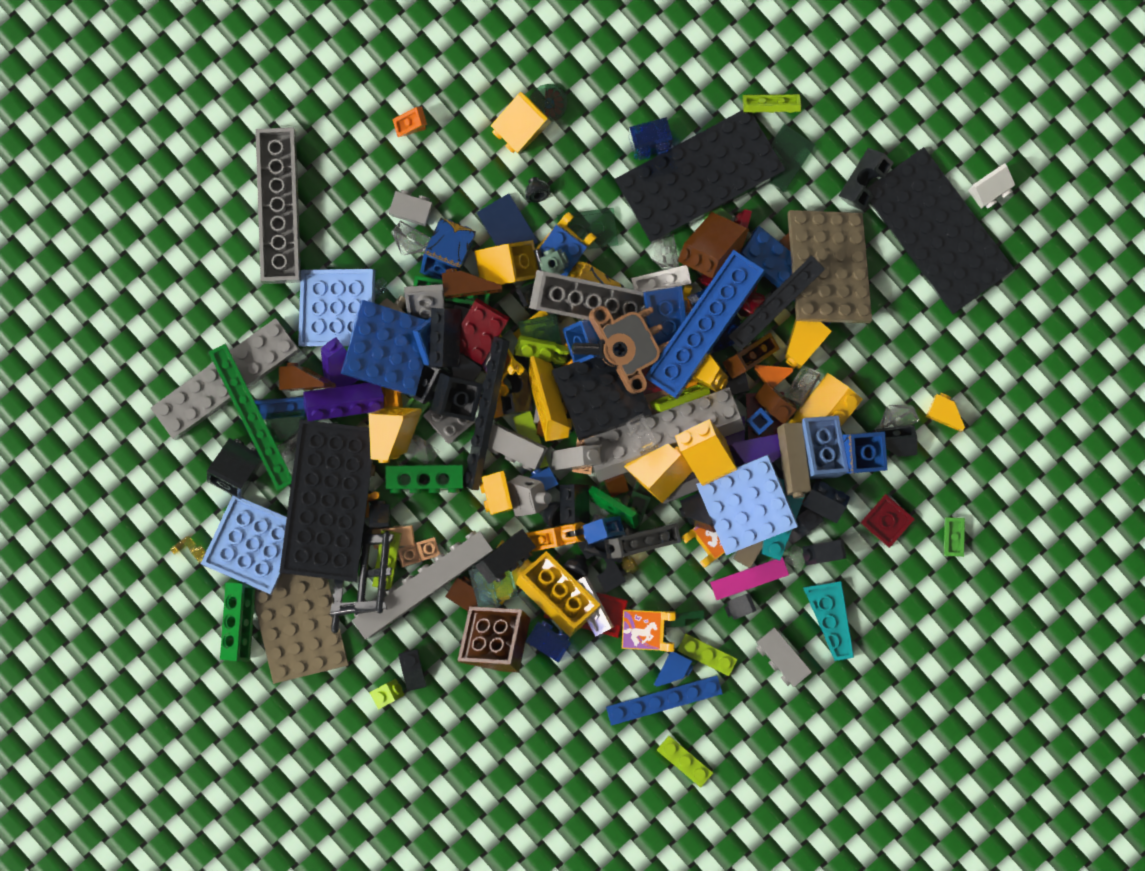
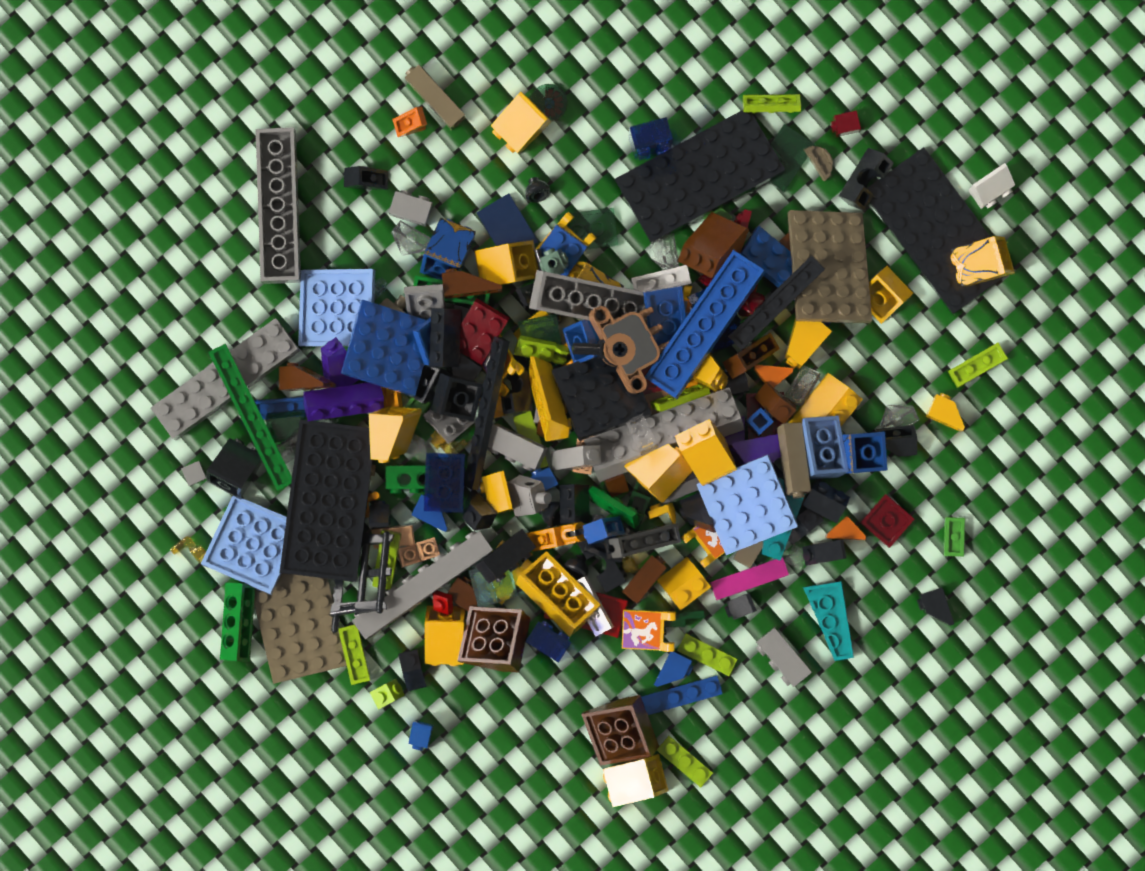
(194, 473): none -> light grey tile
(354, 654): none -> lime plate
(365, 178): none -> black slope
(420, 735): none -> blue slope
(432, 518): none -> blue slope
(434, 97): none -> dark tan brick
(439, 442): none -> clear yellow plate
(442, 602): none -> red plate
(443, 636): none -> yellow slope
(444, 483): none -> clear blue brick
(478, 512): none -> black slope
(621, 731): none -> reddish brown slope
(635, 780): none -> slope
(644, 578): none -> reddish brown window
(658, 510): none -> yellow plate
(683, 583): none -> yellow slope
(821, 160): none -> dark tan tile
(845, 123): none -> dark red brick
(846, 530): none -> orange slope
(887, 294): none -> yellow slope
(935, 605): none -> black slope
(977, 365): none -> lime plate
(982, 261): none -> yellow slope

